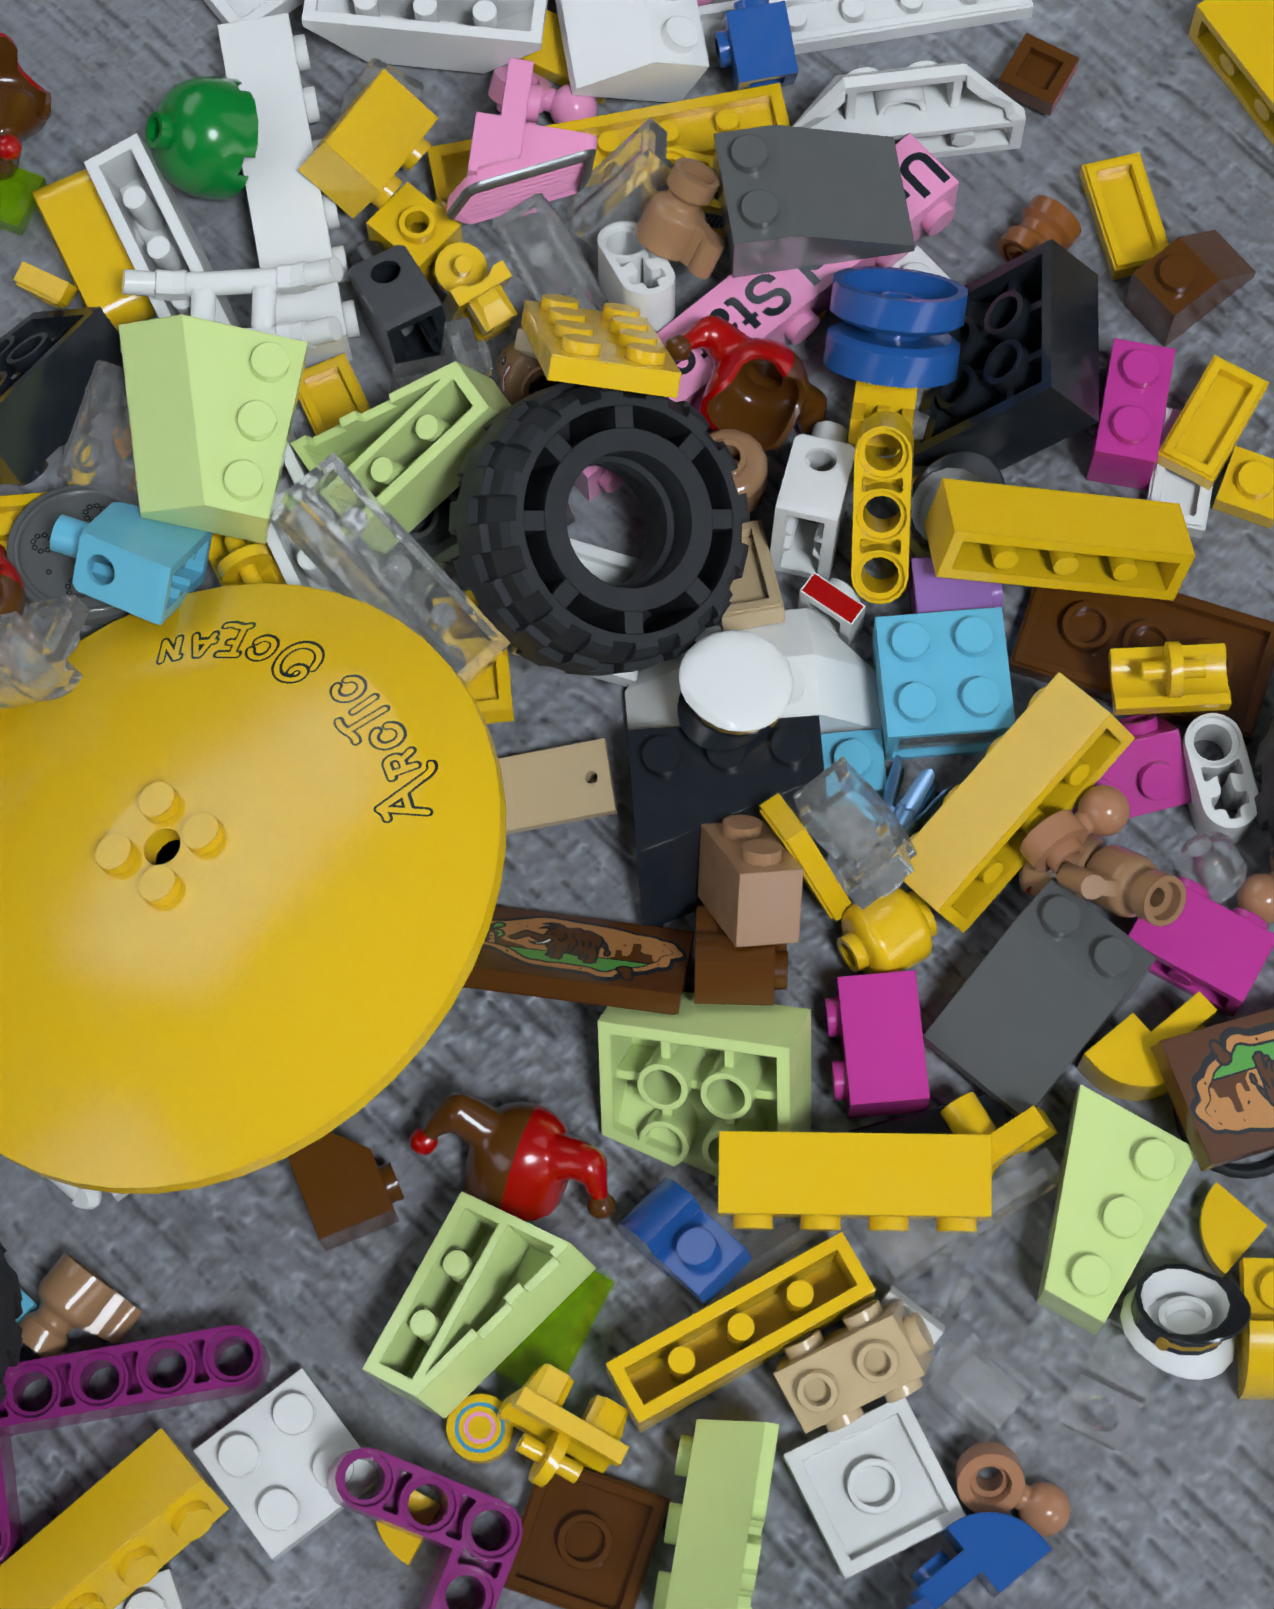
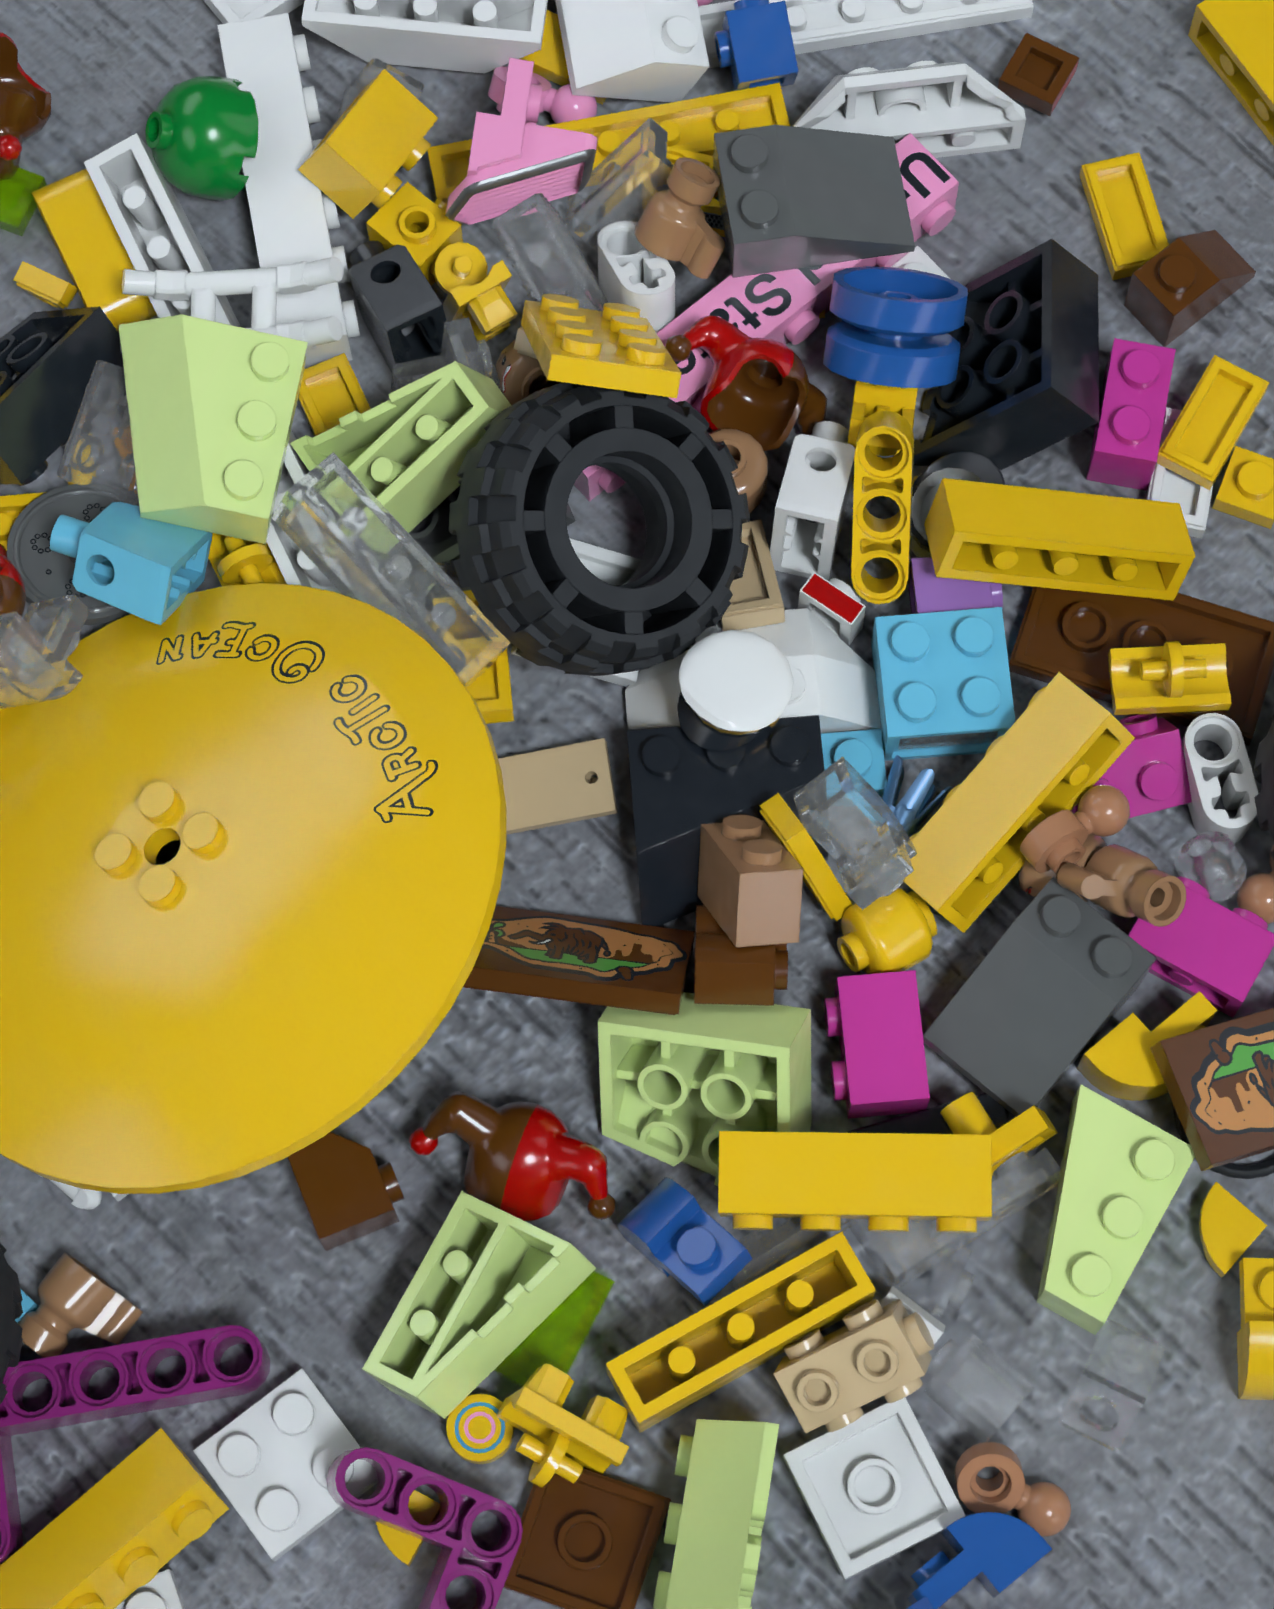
(1041, 221): dark orange wheel -> none
(1185, 1320): white piece -> none

